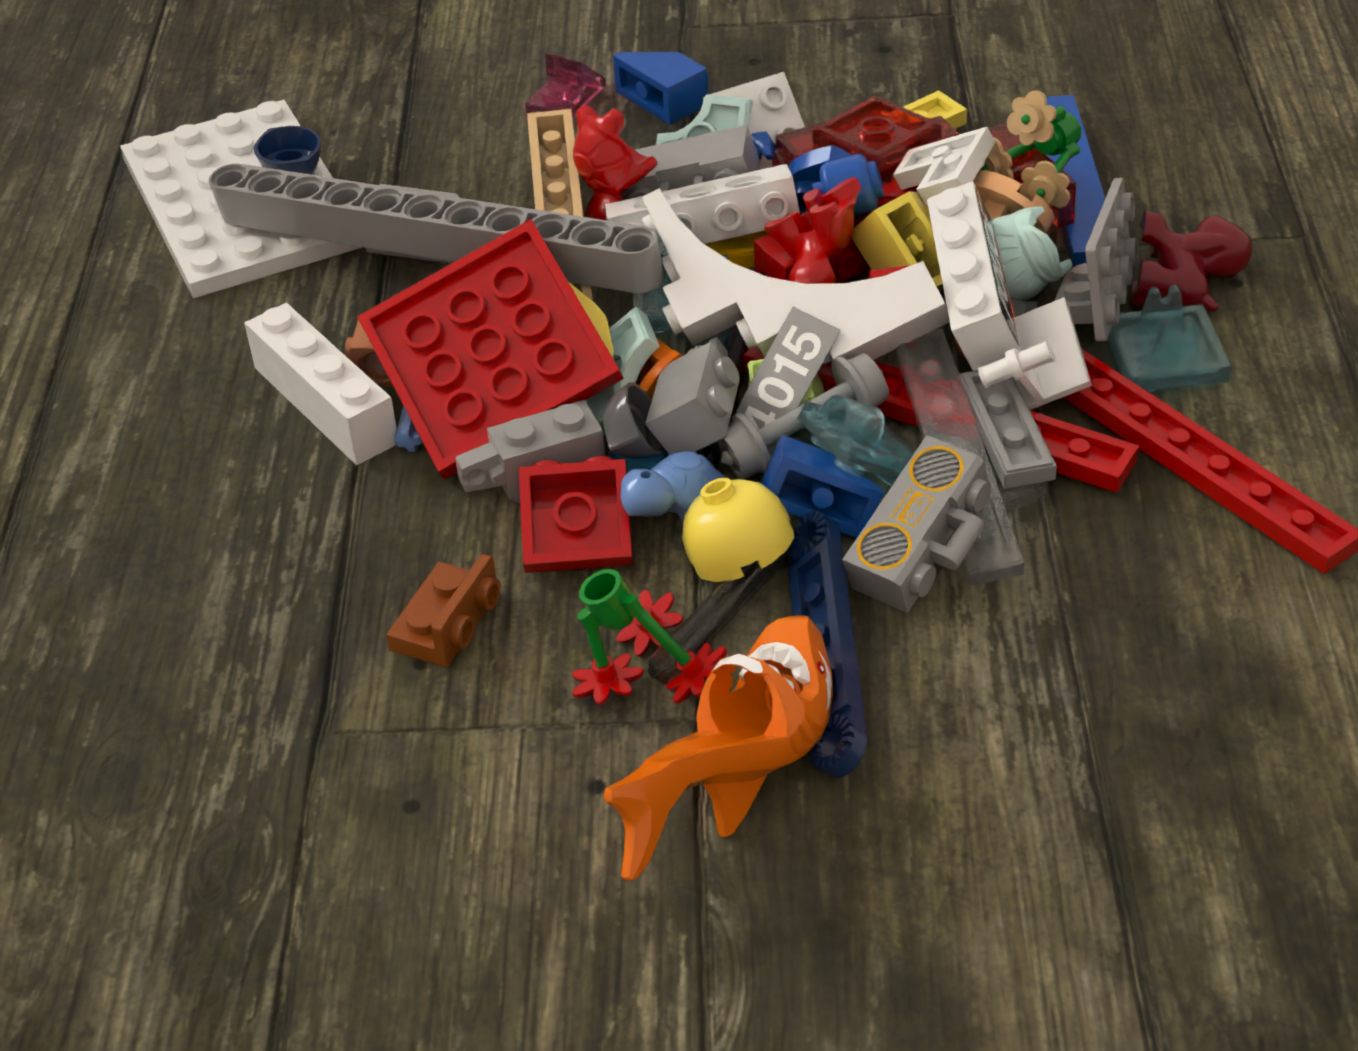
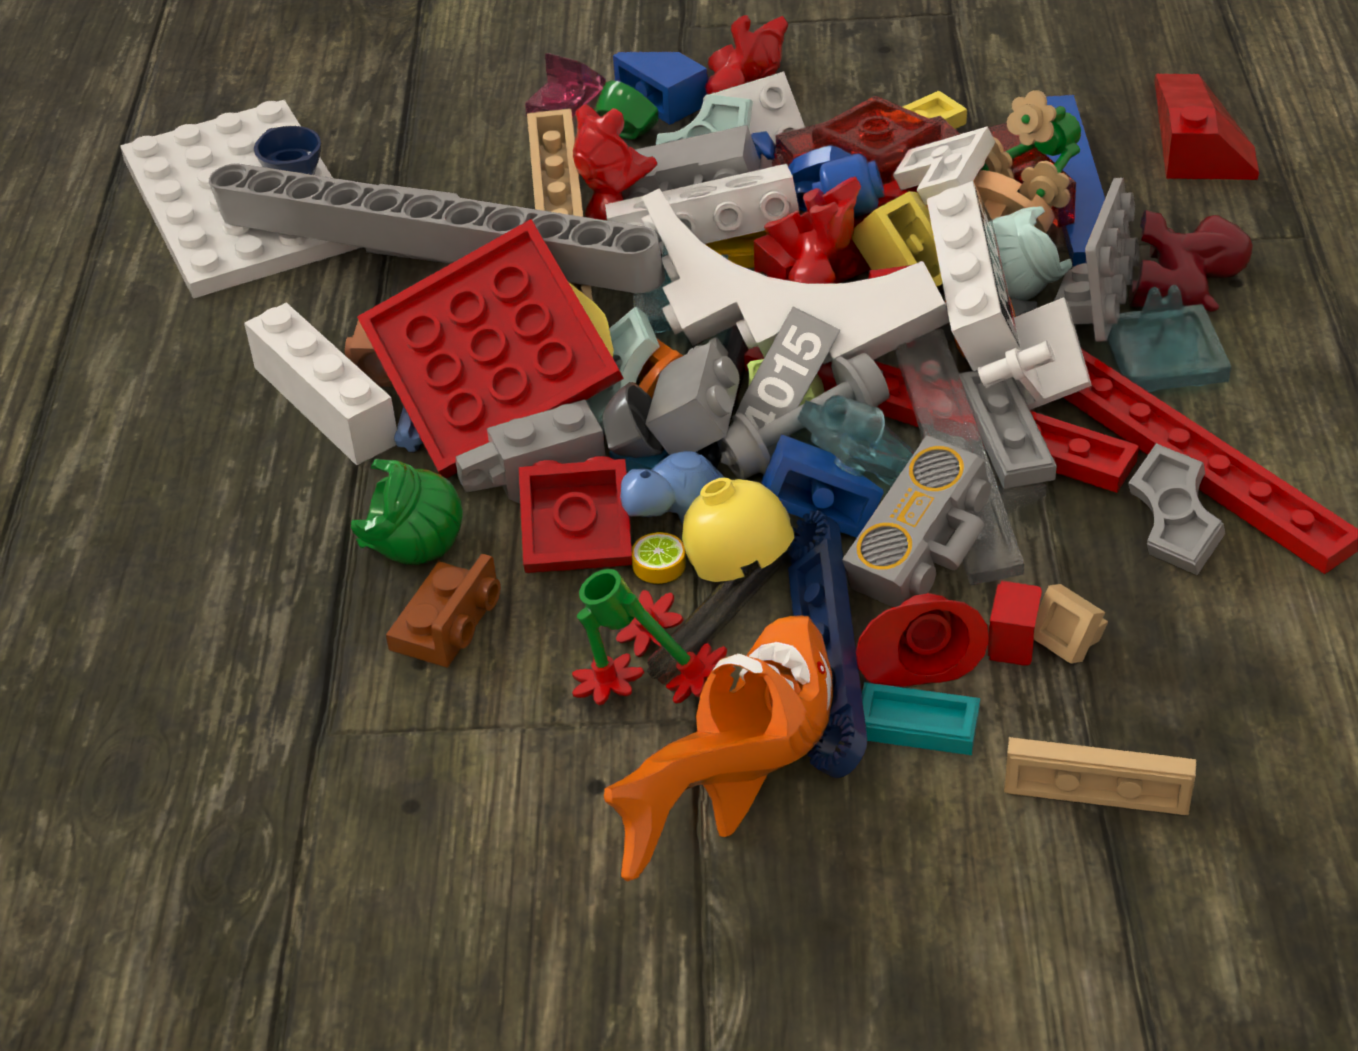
(410, 515): none -> green hair
(637, 110): none -> green hat
(658, 558): none -> tile
(754, 57): none -> red animal
(920, 718): none -> teal tile
(922, 642): none -> red piece
(1013, 623): none -> red slope
(1068, 623): none -> tan tile
(1100, 776): none -> tan tile
(1182, 527): none -> light grey tile
(1199, 132): none -> red wedge

